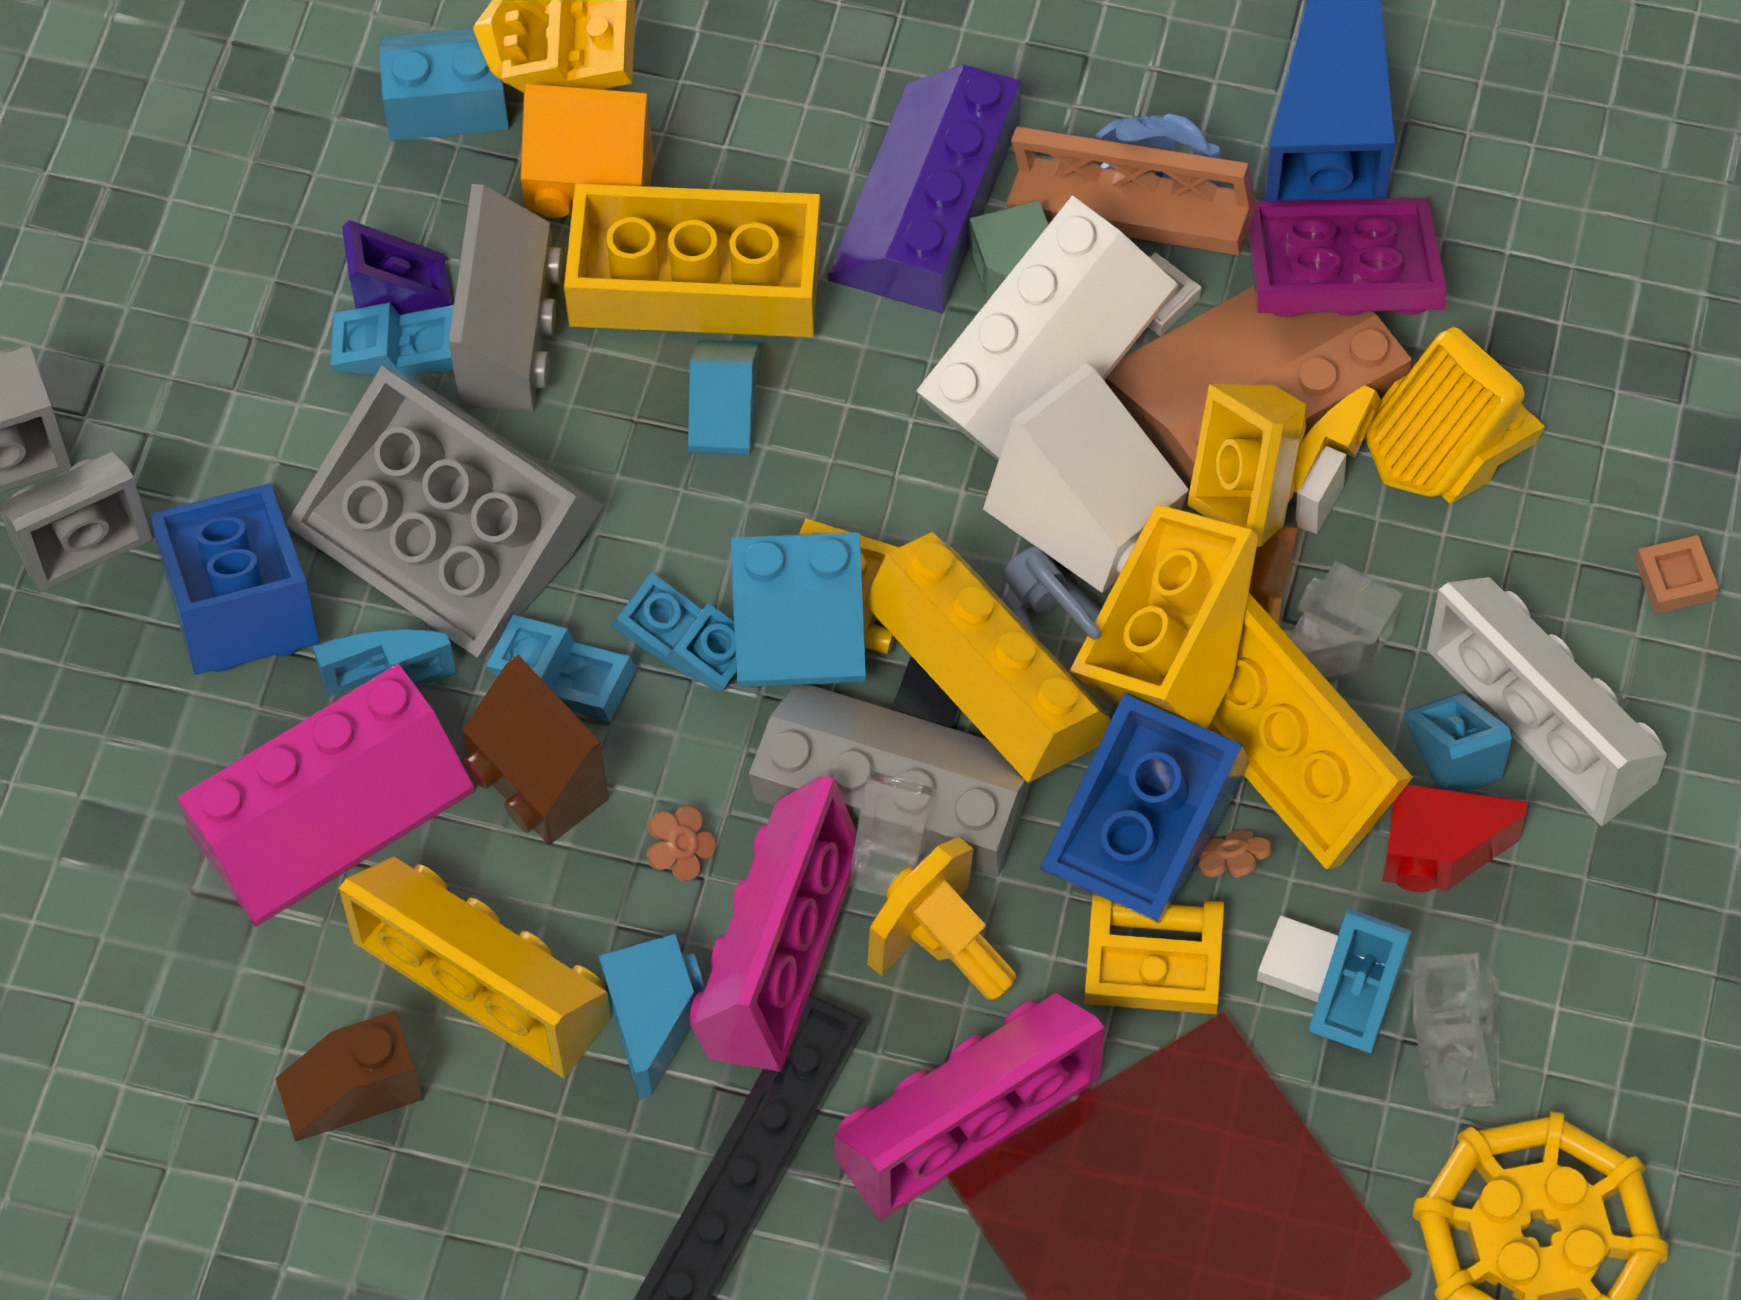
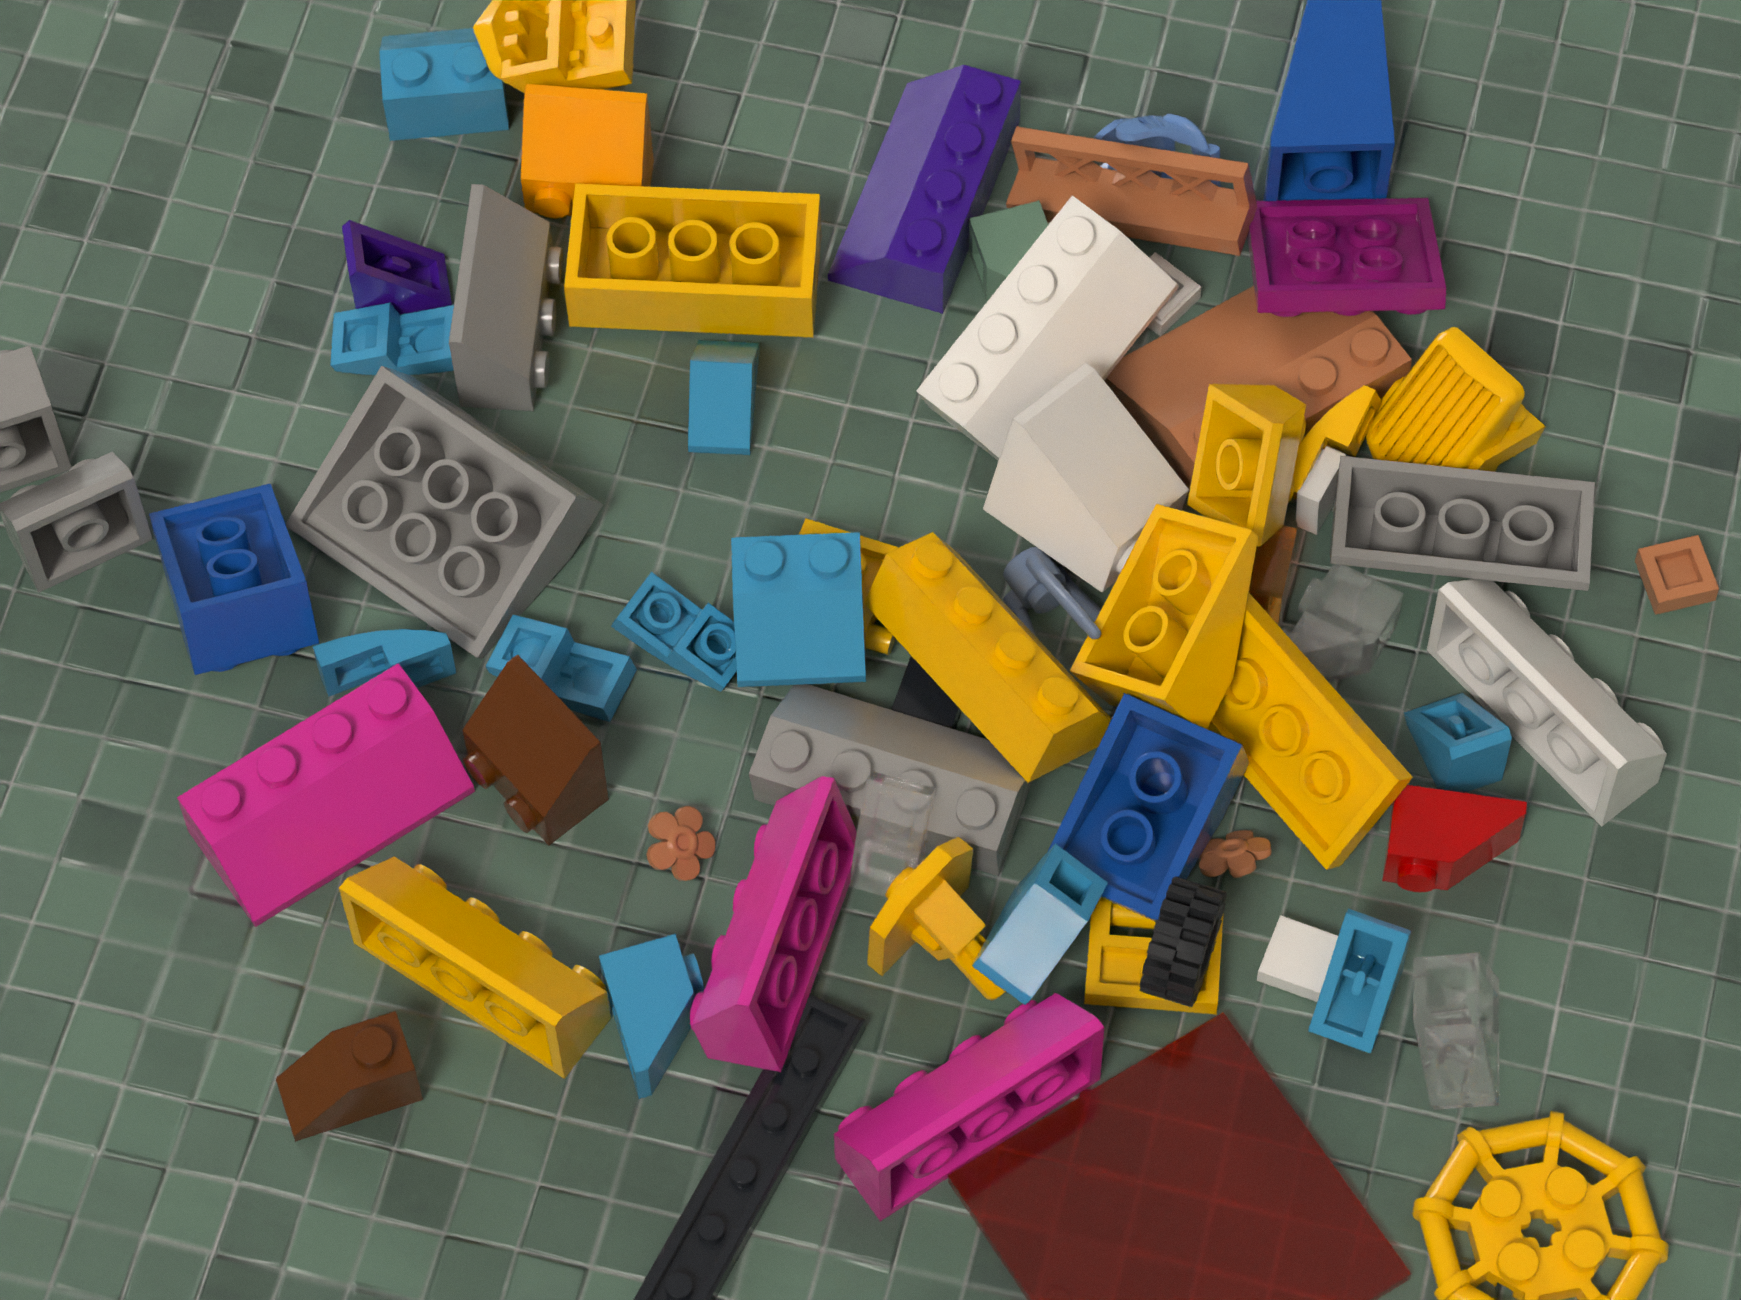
(1039, 923): none -> slope
(1183, 941): none -> black tyre
(1463, 523): none -> light grey slope

